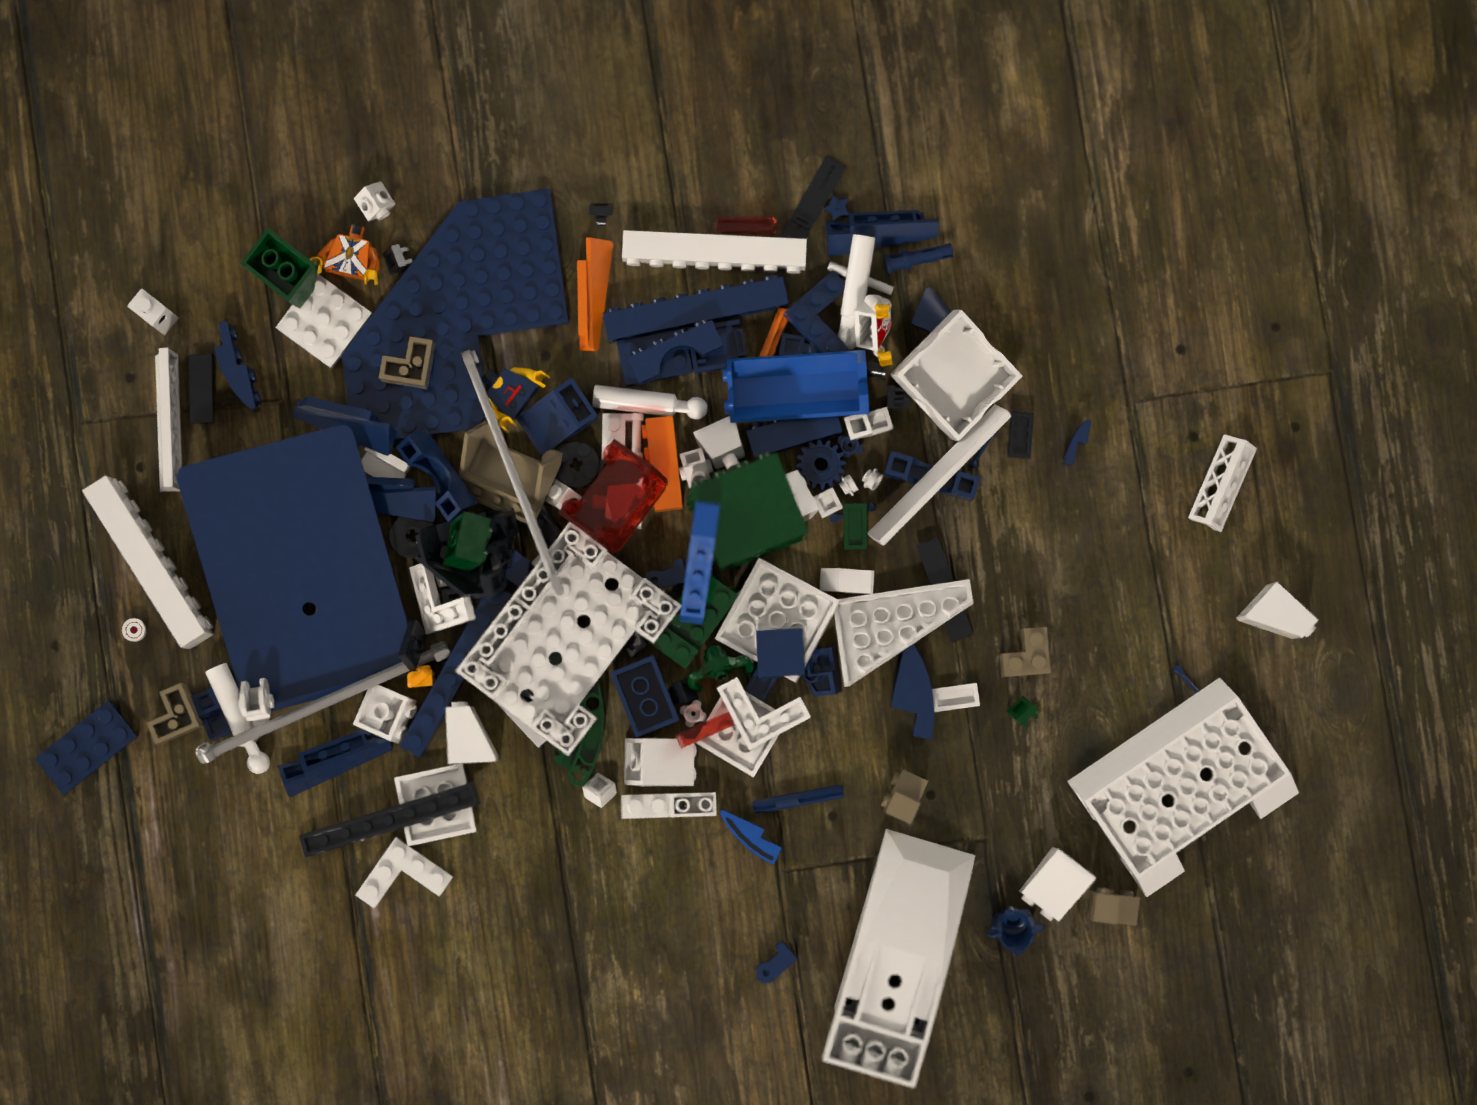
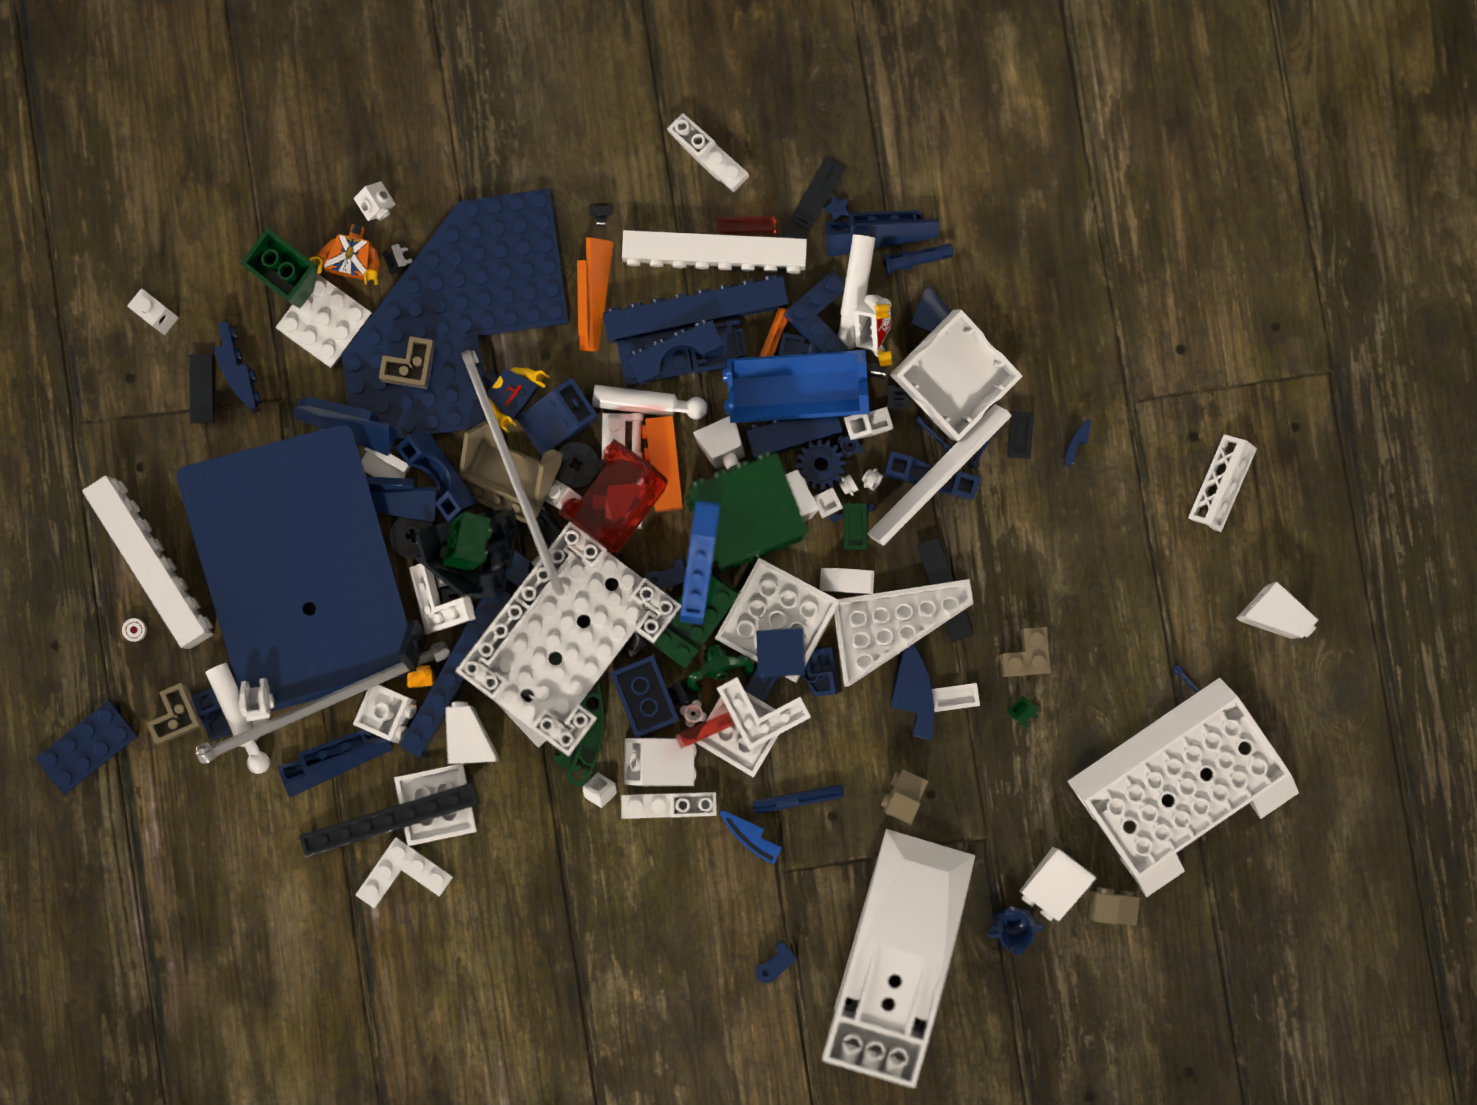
(168, 419): white arch -> none
(694, 466): white brick -> none
(707, 152): none -> white slope
(873, 283): white bar -> none
(946, 446): none -> dark blue hinge

